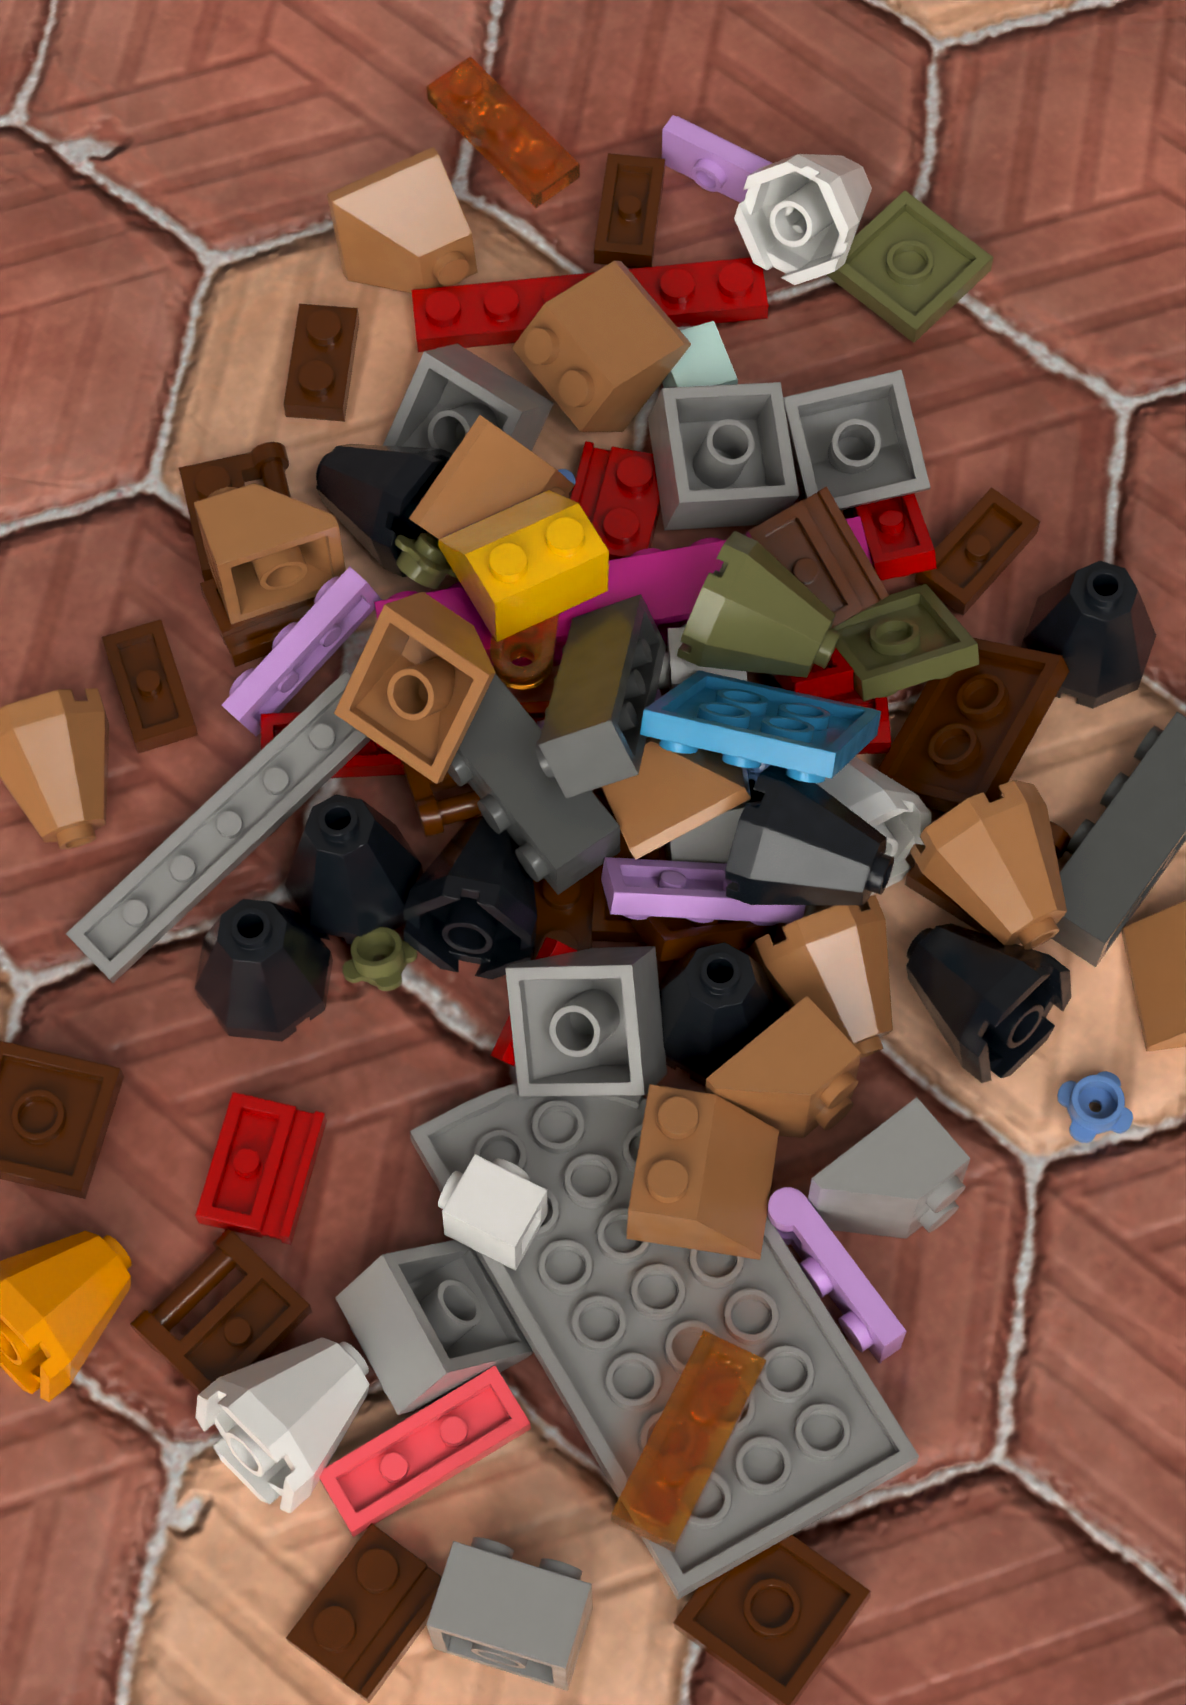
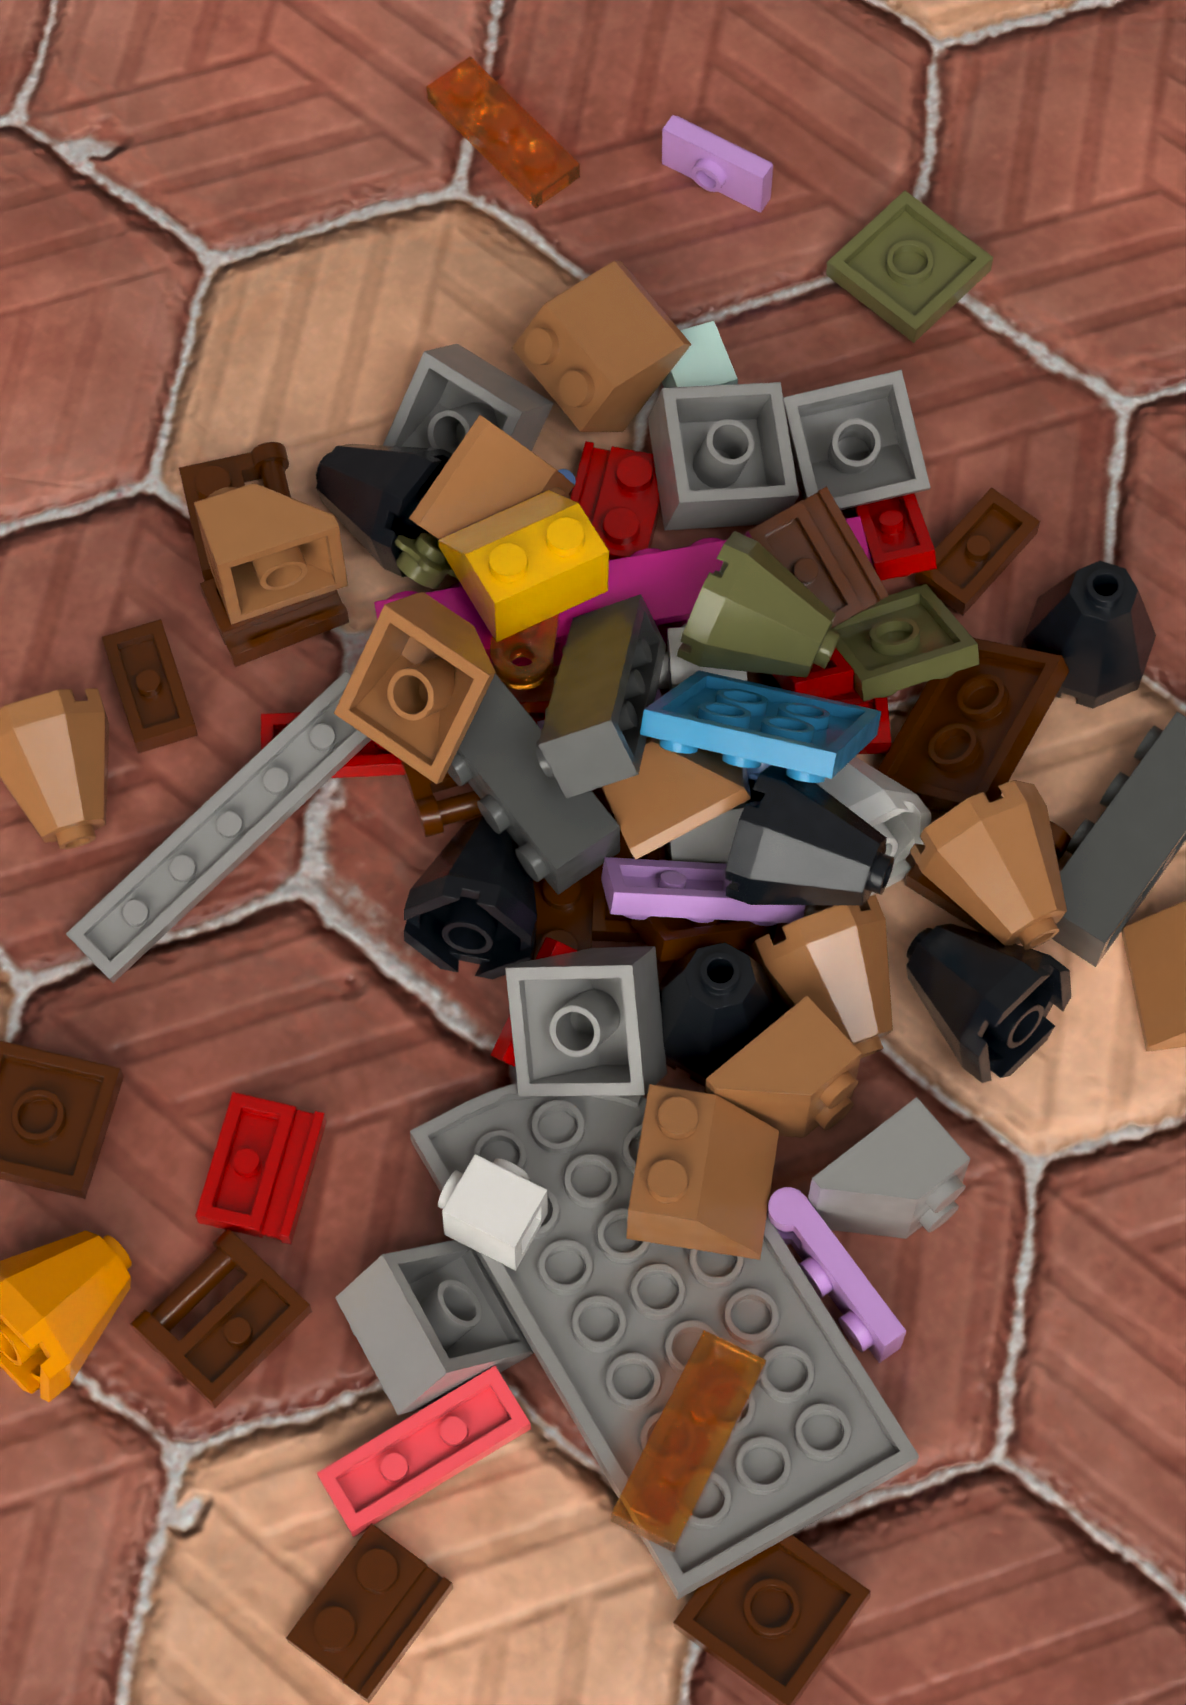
(263, 971): black cone -> none
(285, 1417): white cone -> none
(301, 649): lavender plate -> none
(321, 362): reddish brown plate -> none
(351, 870): black cone -> none
(379, 959): olive plate -> none
(403, 227): medium nougat slope -> none
(503, 309): red plate -> none
(511, 1612): light grey brick -> none
(629, 210): reddish brown plate -> none
(803, 214): white cone -> none
(1099, 1088): medium blue plate -> none

